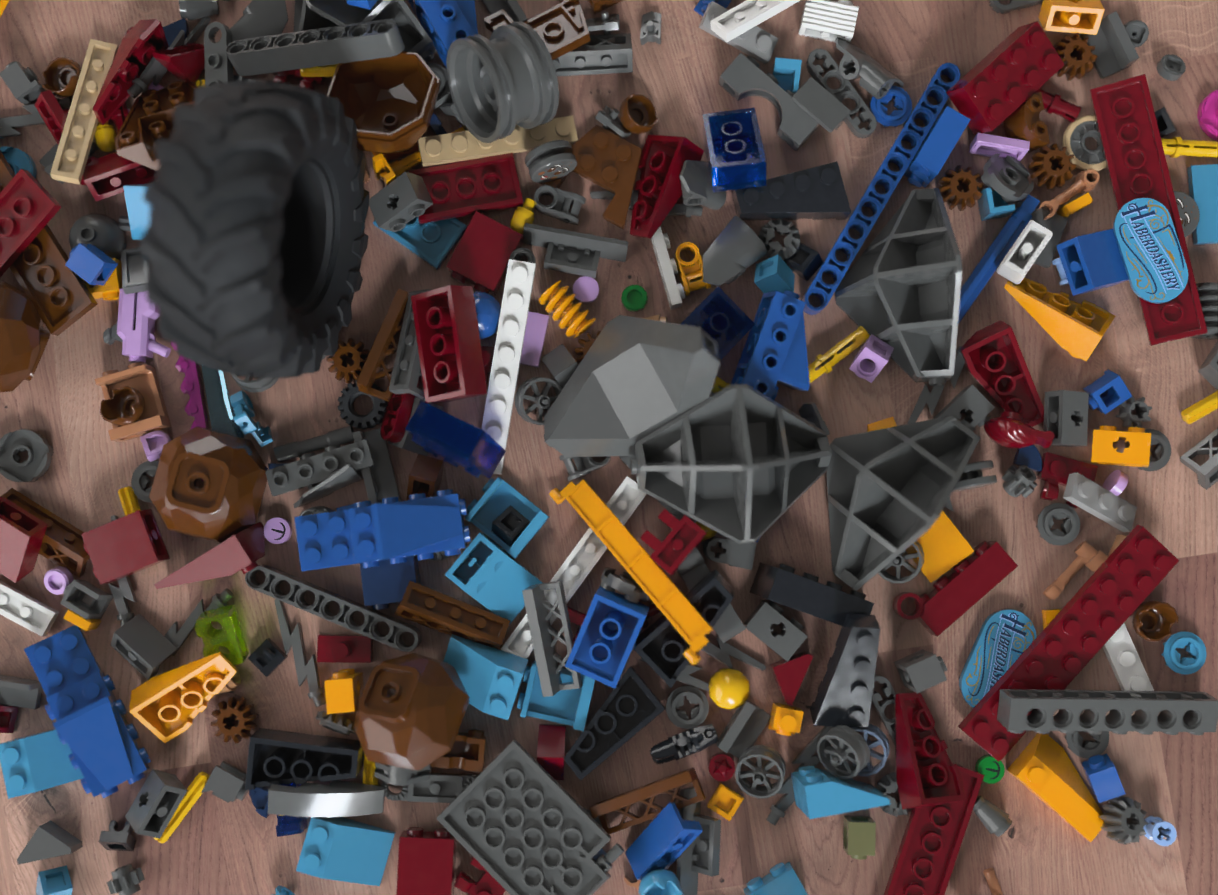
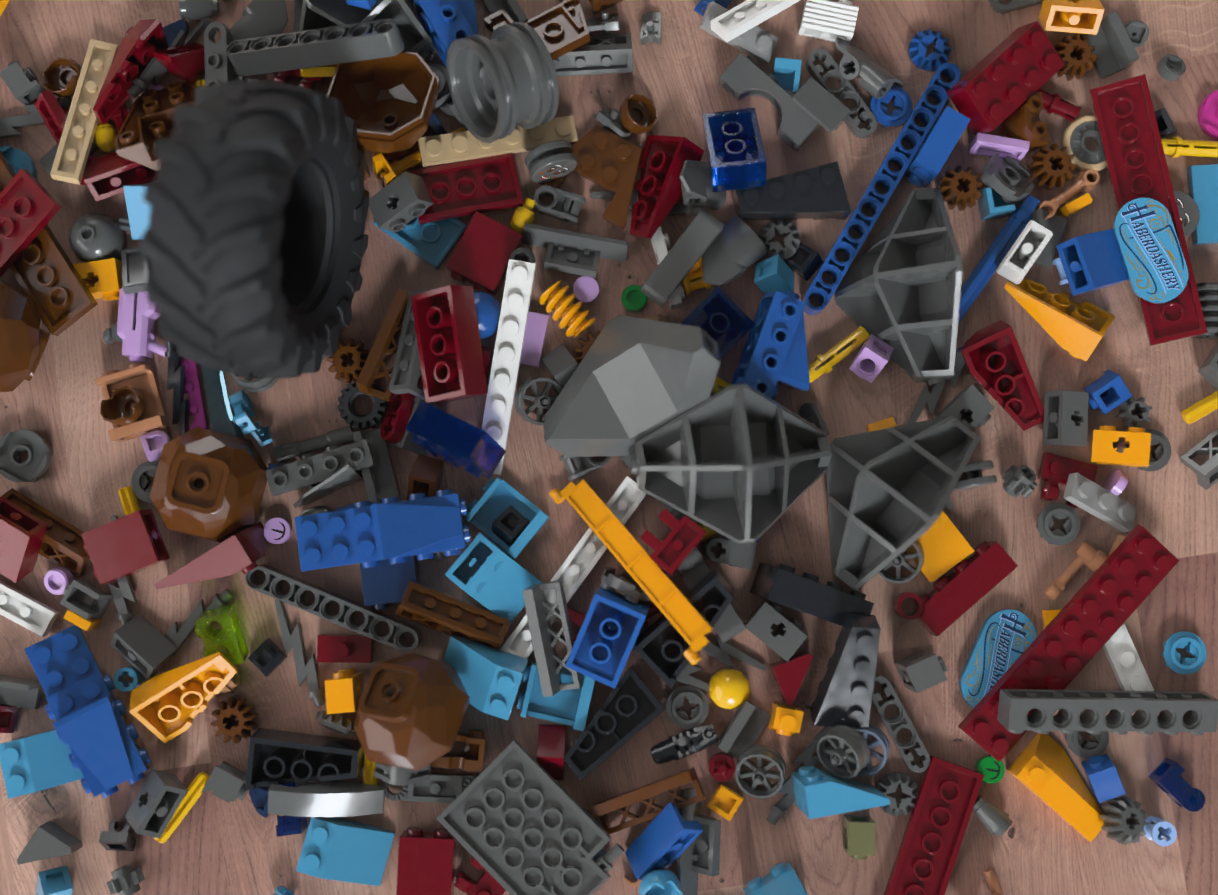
(91, 264): blue brick -> none
(123, 685): none -> dark azure bush
(175, 381): none -> black piece
(682, 257): none -> dark grey beam
(918, 50): none -> blue gear
(922, 764): dark red wedge -> none
(1014, 433): dark red animal -> none
(1029, 457): dark blue tile -> none
(1154, 620): reddish brown hair -> none
(1168, 779): none -> clear blue leg

